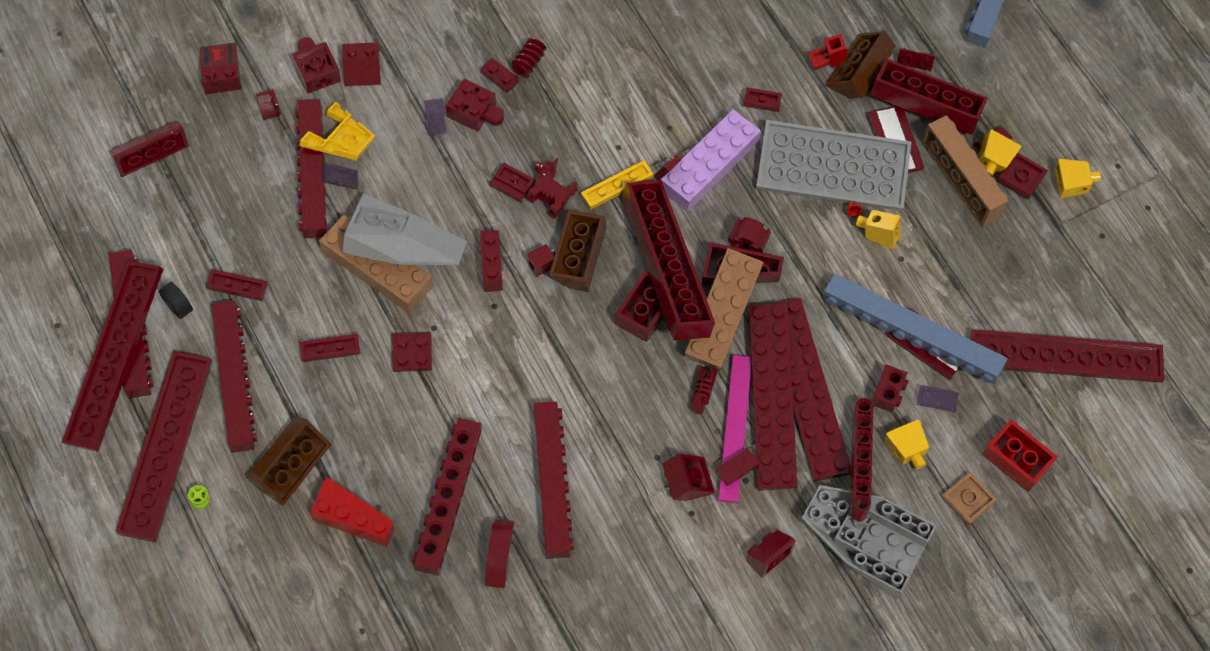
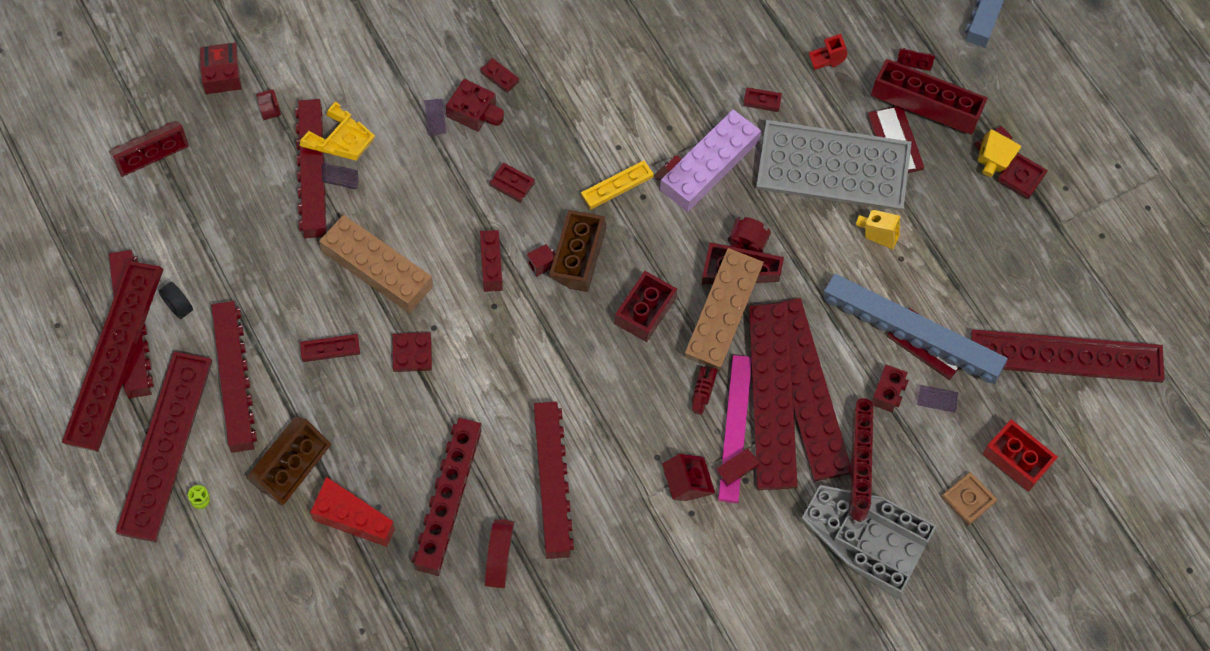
(236, 285): dark red plate -> none
(315, 65): dark red brick -> none
(361, 64): dark red slope -> none
(399, 237): light grey wedge -> none
(528, 57): dark red piece -> none
(548, 189): dark red animal -> none
(668, 260): dark red brick -> none
(770, 552): dark red slope -> none
(852, 209): red hinge -> none
(862, 64): reddish brown slope -> none
(908, 444): yellow torso -> none
(965, 171): medium nougat brick -> none
(1074, 177): yellow torso -> none

